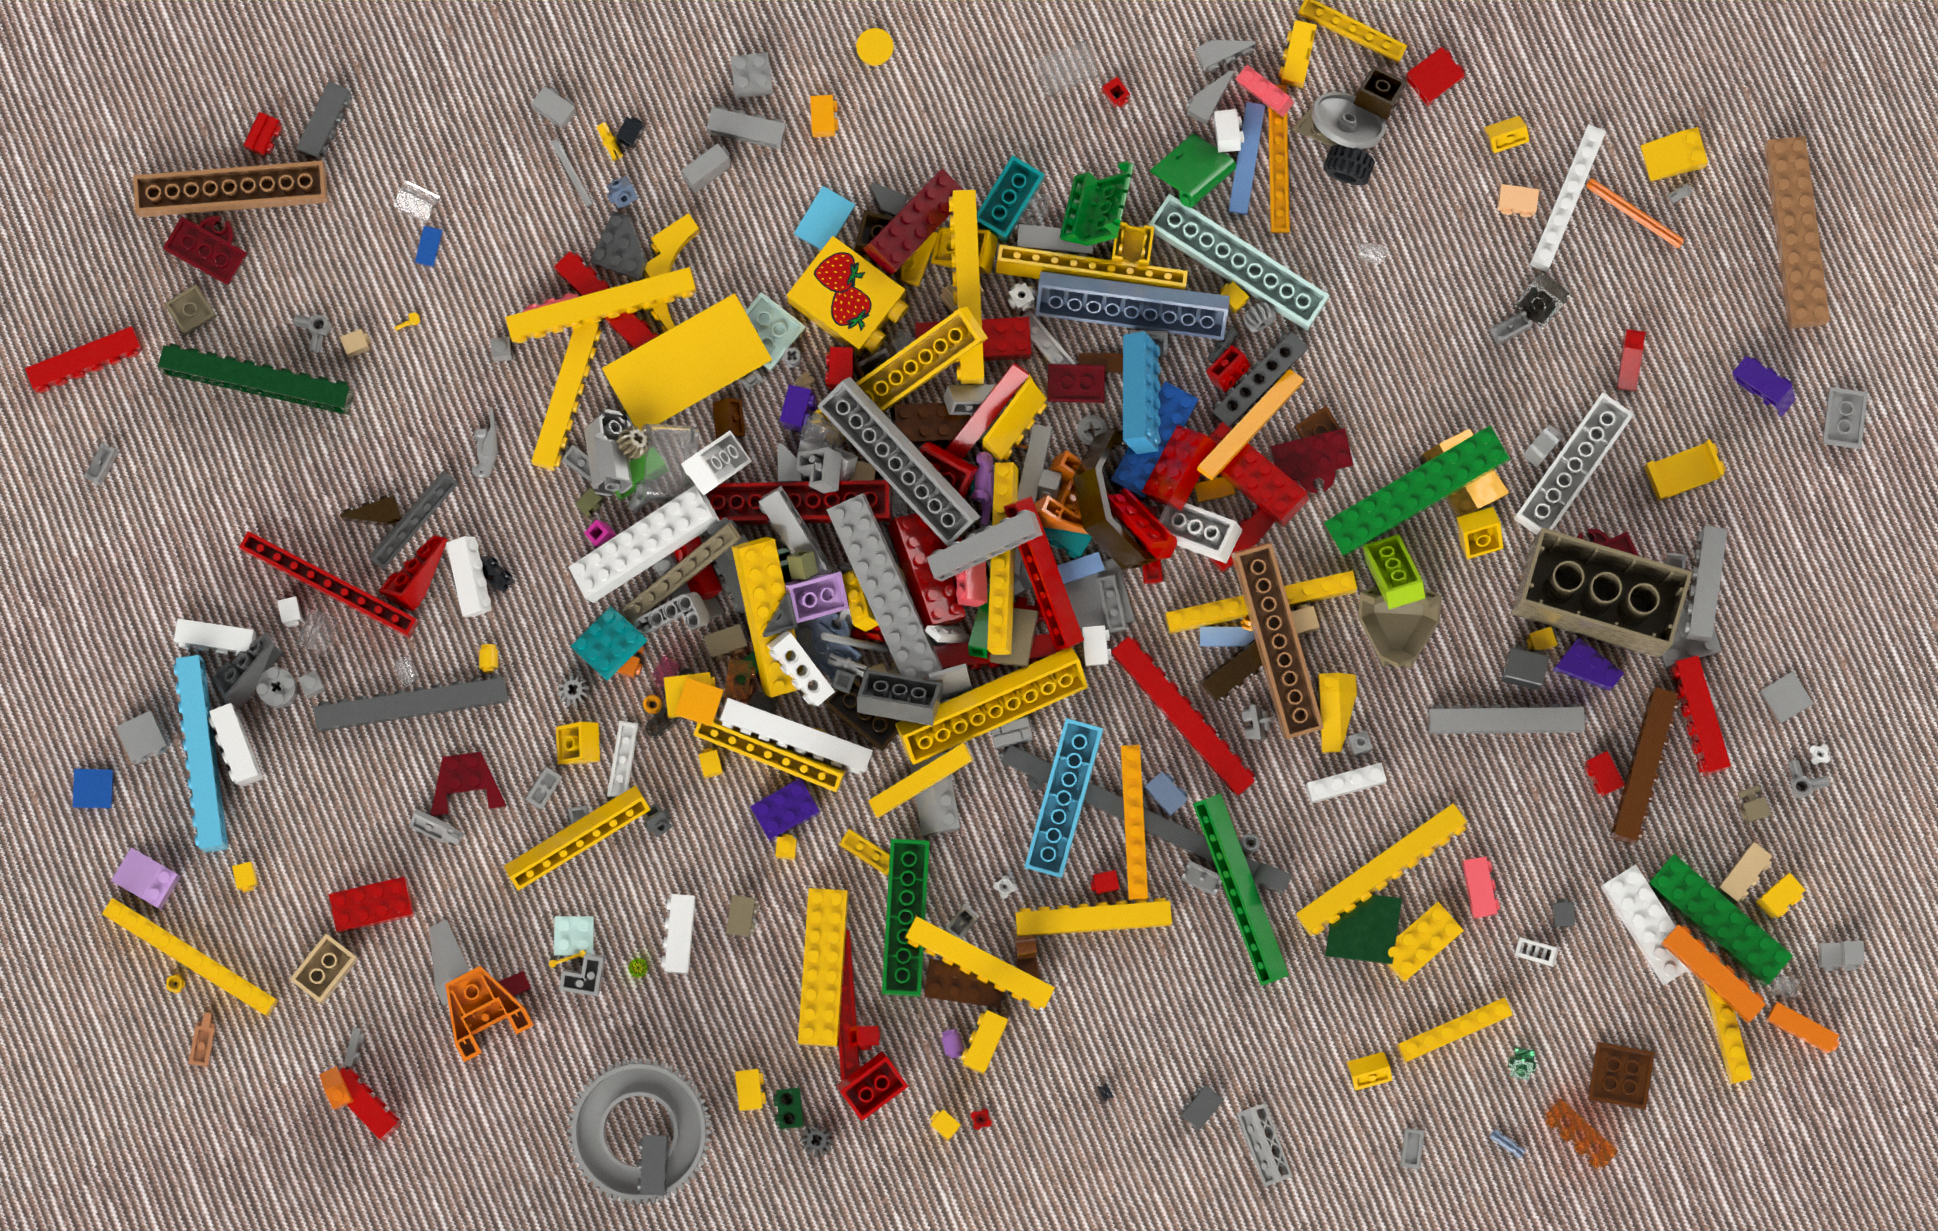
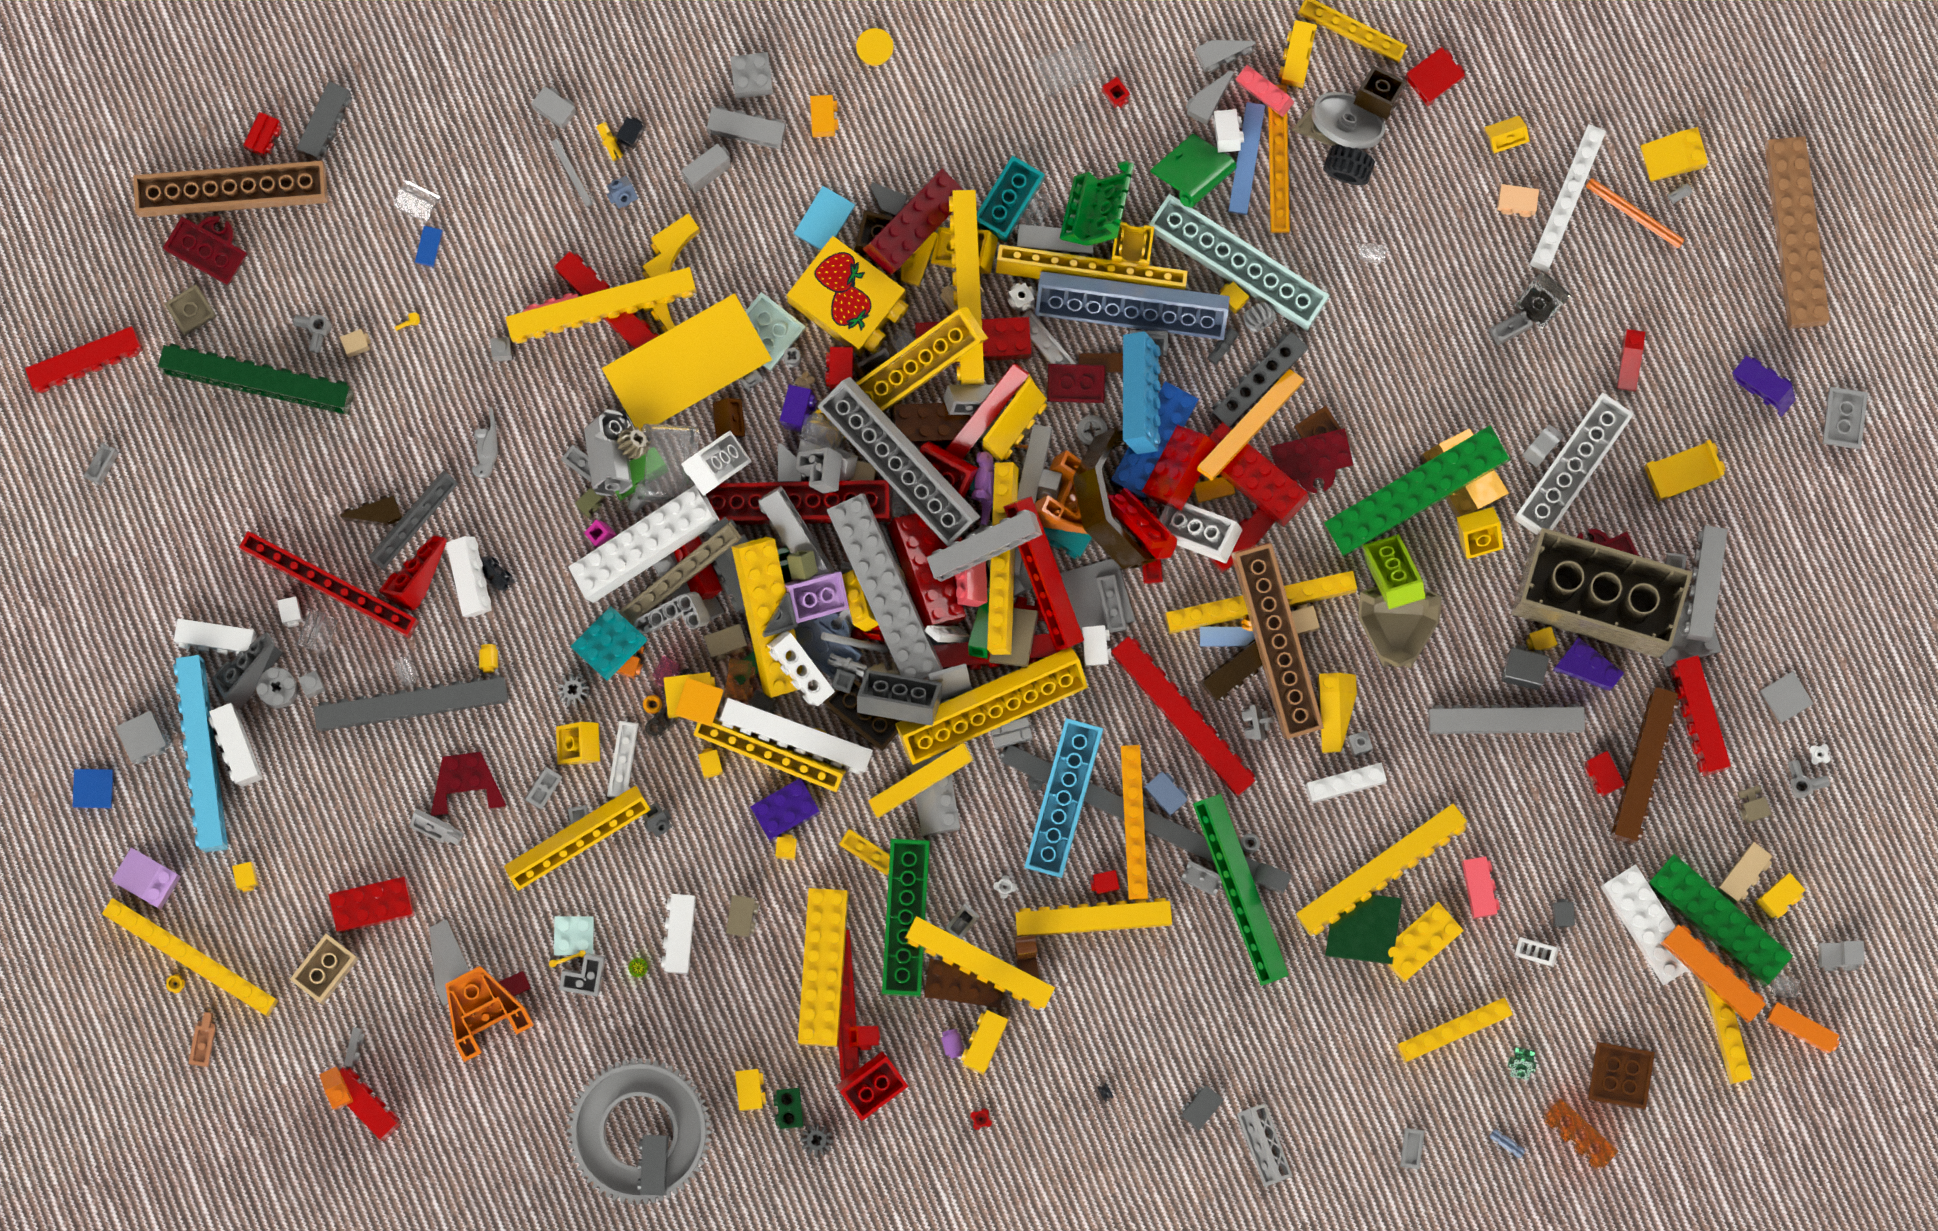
(565, 396): yellow brick -> none
(620, 248): dark grey plate -> none
(944, 1124): yellow brick -> none
(1081, 568): light blue tile -> none
(1228, 368): red brick -> none
(1369, 1071): yellow panel -> none

